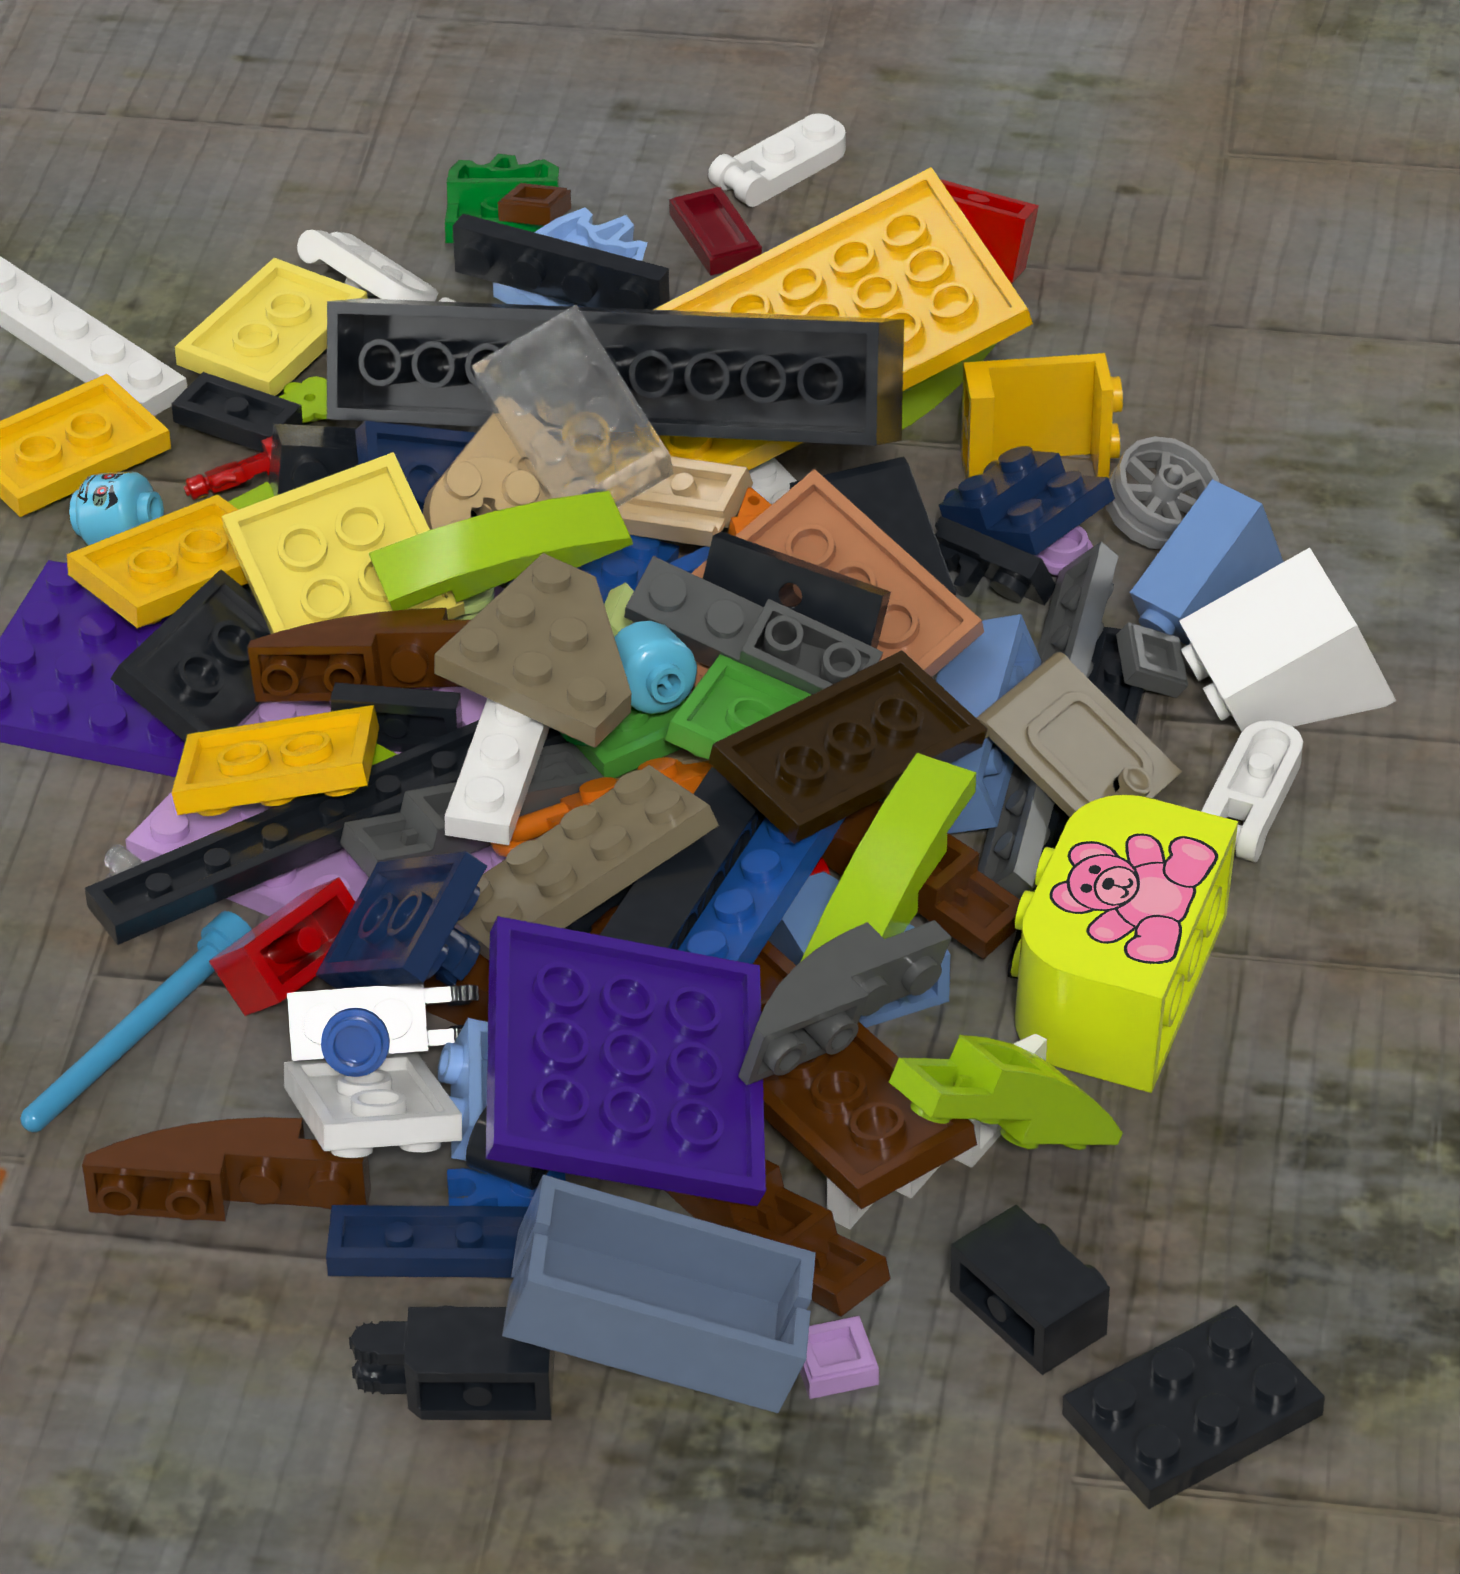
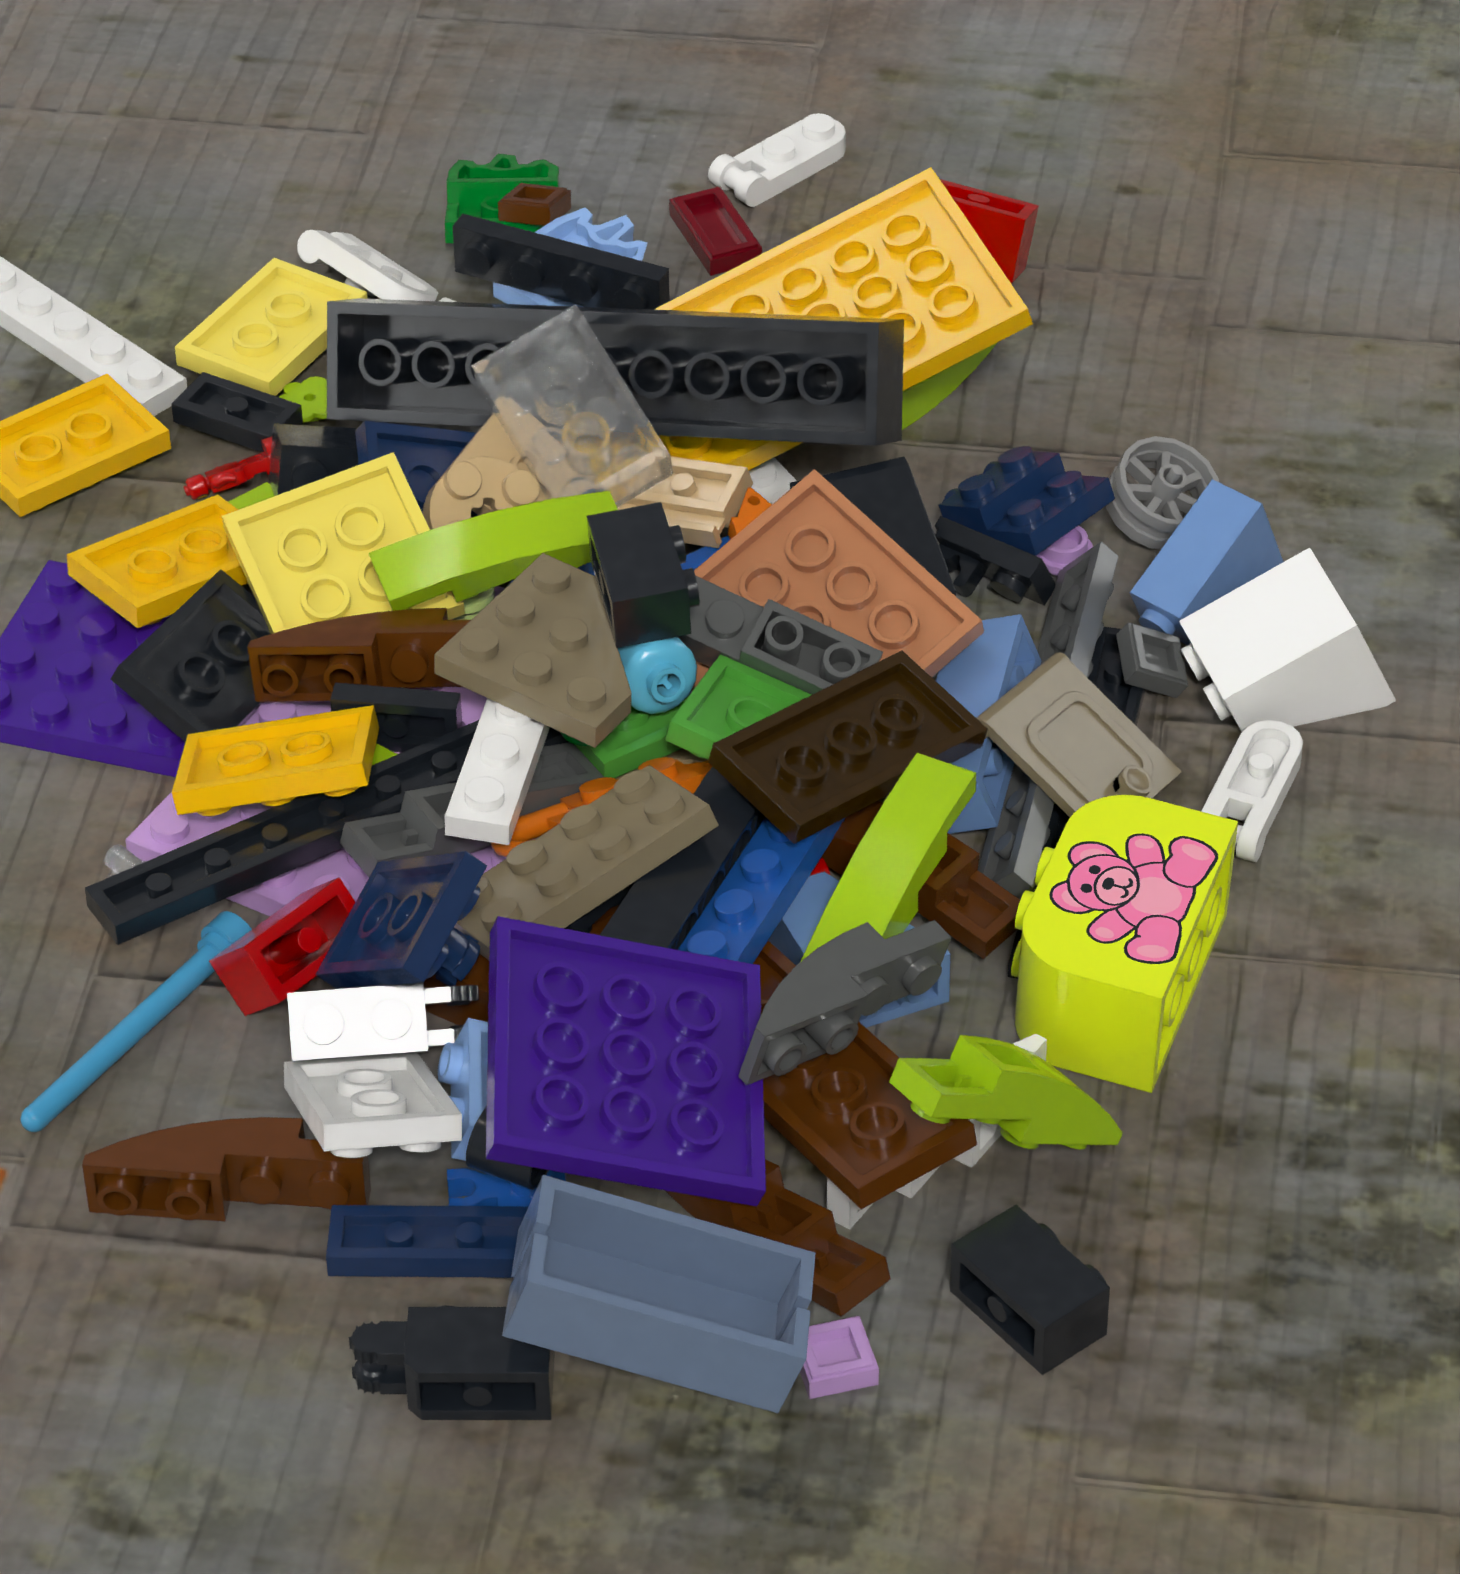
(112, 505): medium azure head -> none
(355, 1042): blue plate -> none
(642, 574): none -> black brick
(826, 595): black tile -> none
(1040, 404): yellow panel -> none
(1193, 1406): black plate -> none

